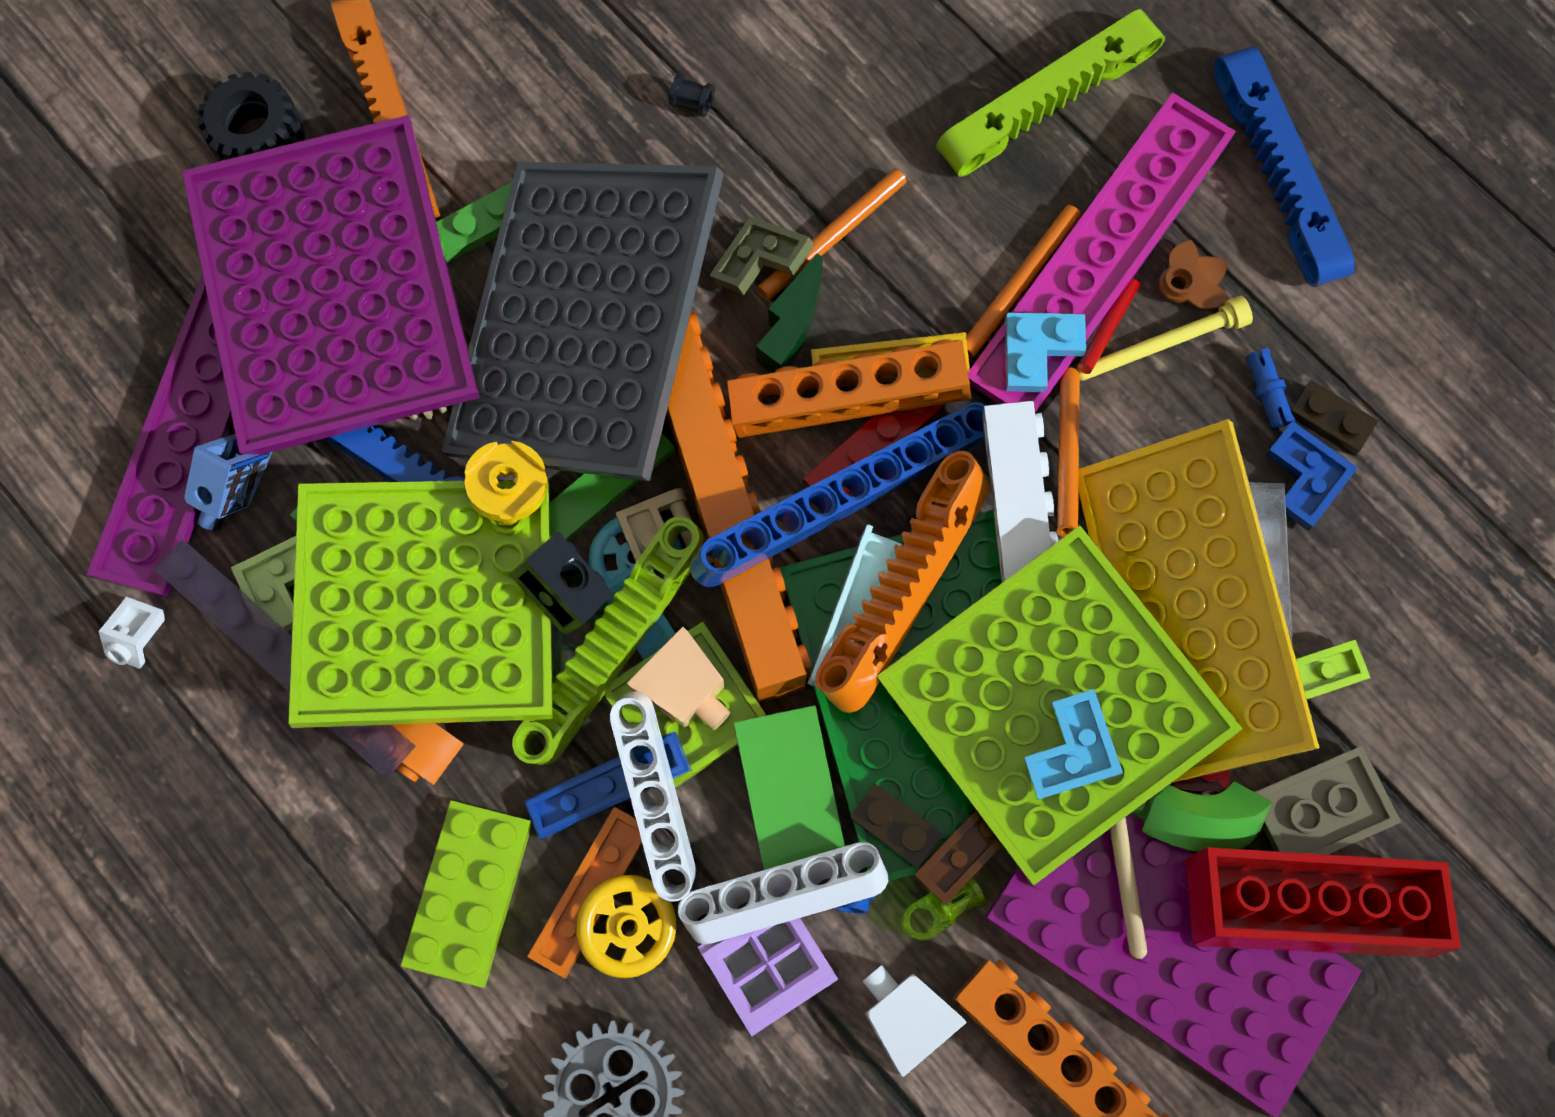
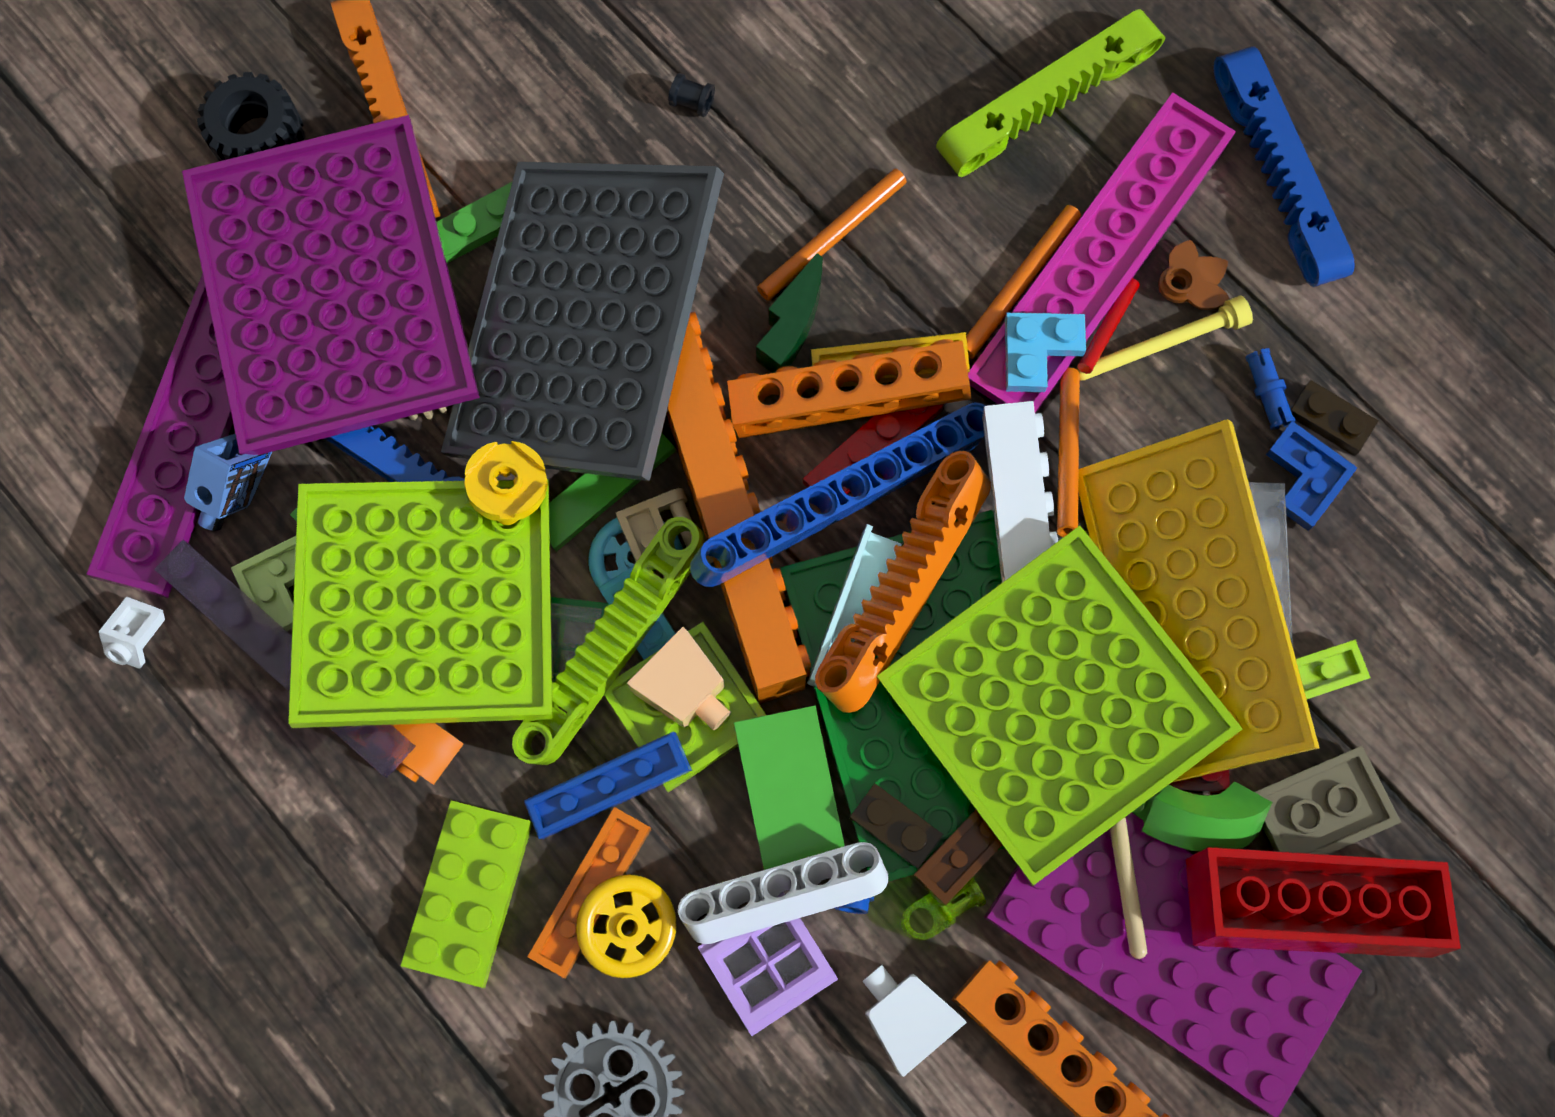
(541, 581): black brick -> none
(649, 815): white beam -> none
(756, 246): olive plate -> none
(1086, 752): medium azure plate -> none

